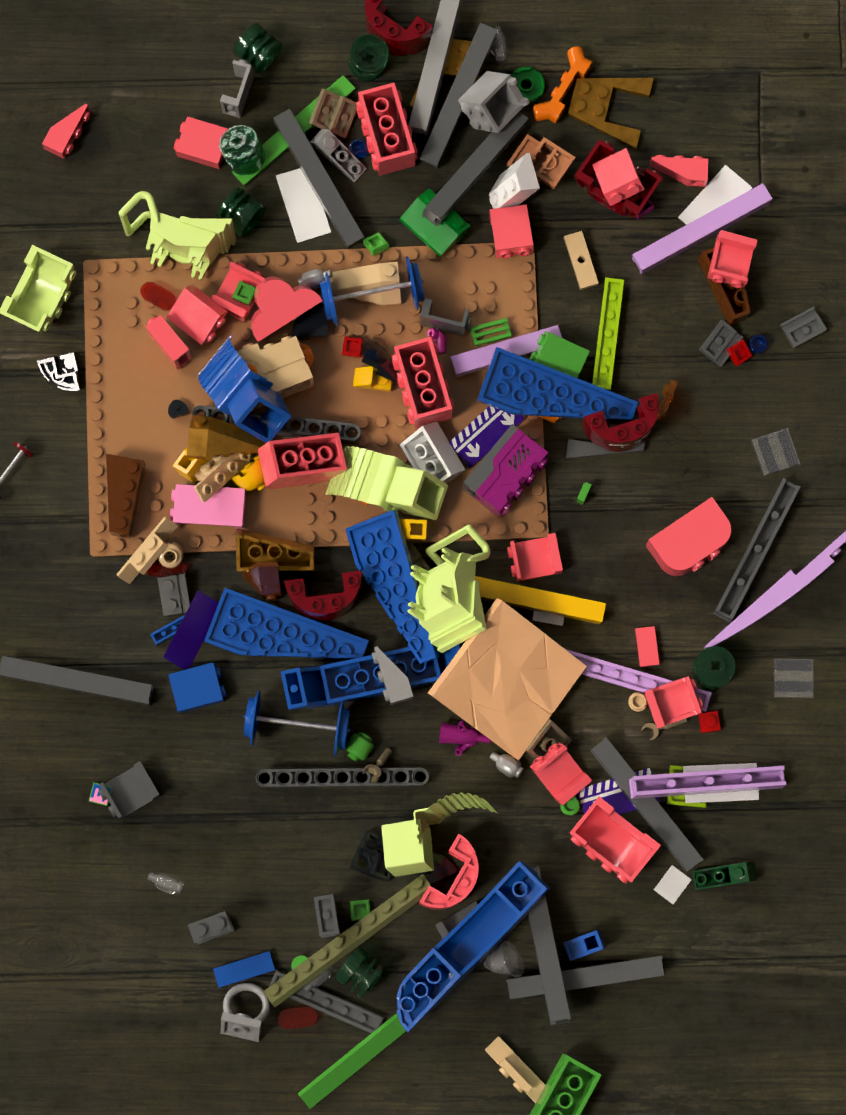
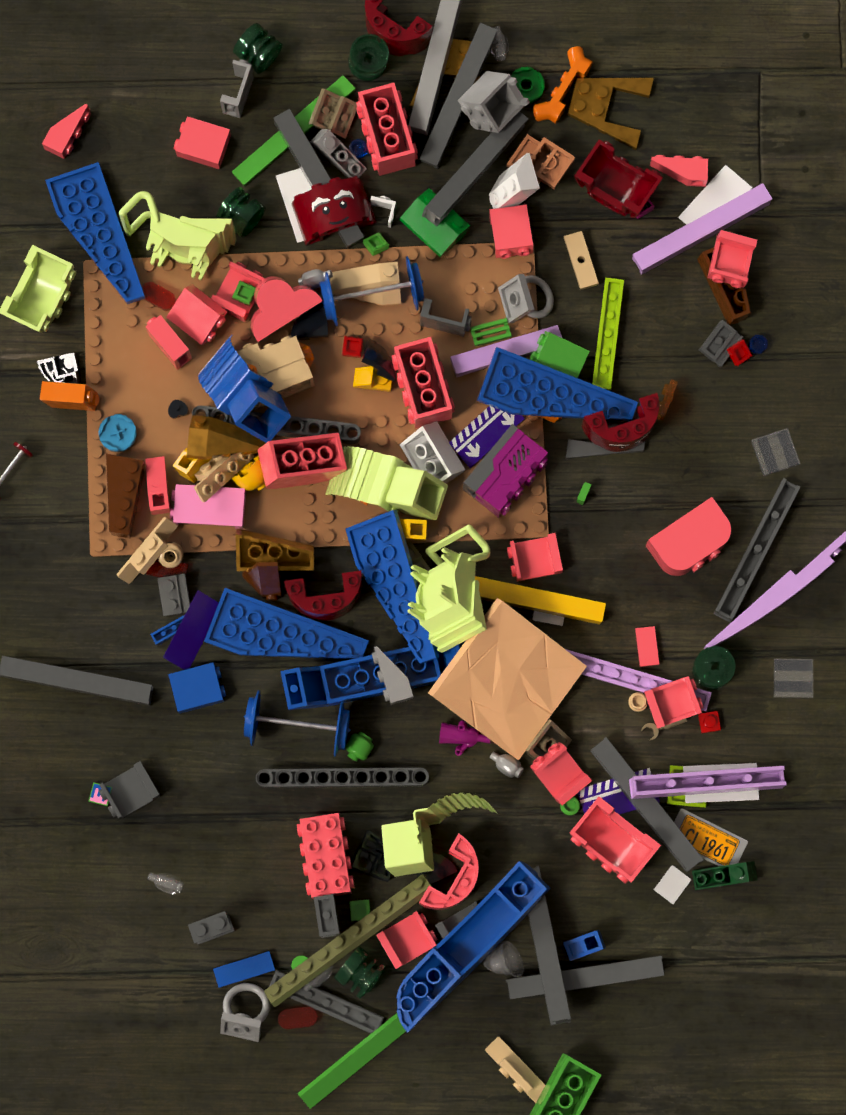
(69, 396): none -> orange brick
(90, 216): none -> blue wing
(117, 433): none -> dark azure tile
(157, 485): none -> coral slope
(242, 150): clear green wheel -> none
(325, 855): none -> coral brick
(332, 208): none -> dark red cylinder
(374, 769): dark tan piece -> none
(385, 202): none -> white bracket
(407, 939): none -> coral panel
(439, 338): dark pink arm -> none
(518, 301): none -> light grey tile
(618, 177): coral brick -> none
(711, 840): none -> sticker
(803, 328): dark grey plate -> none

